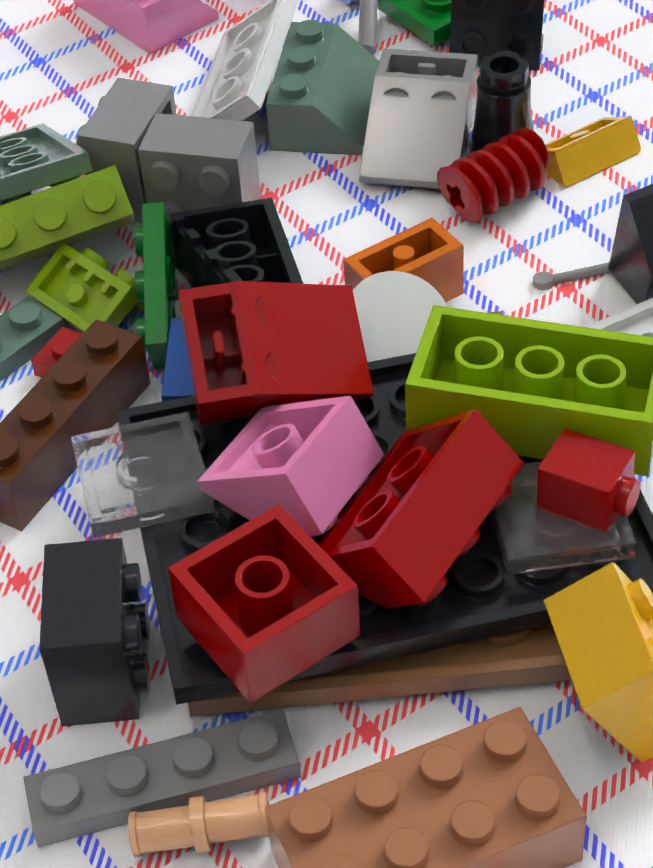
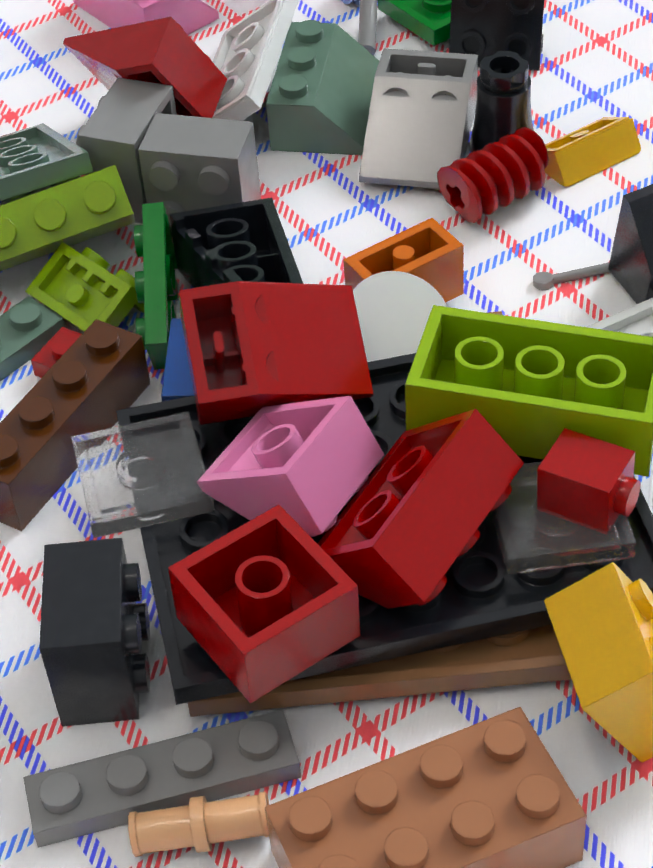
(153, 53): none -> red slope

